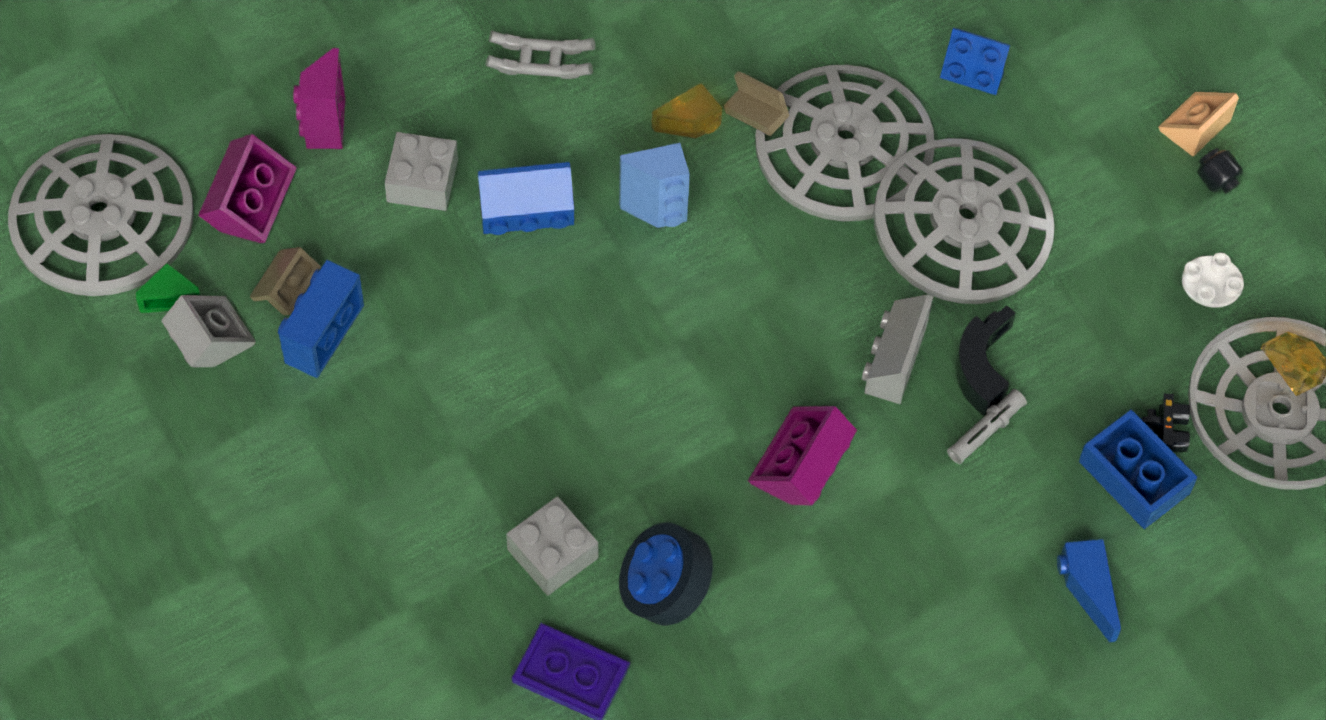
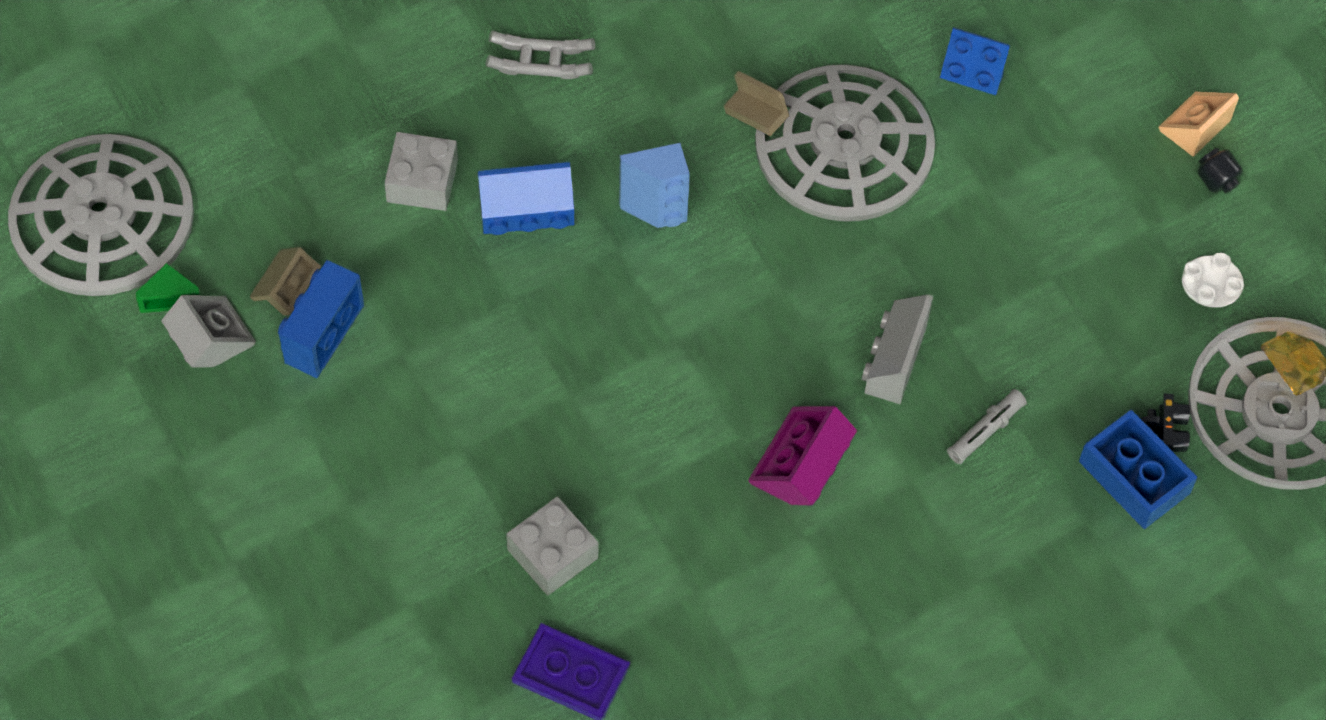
(247, 189): magenta slope -> none
(321, 102): magenta slope -> none
(665, 574): wheel -> none
(688, 114): clear yellow slope -> none
(956, 229): light grey dish -> none
(974, 374): black arch -> none
(1090, 582): blue slope -> none

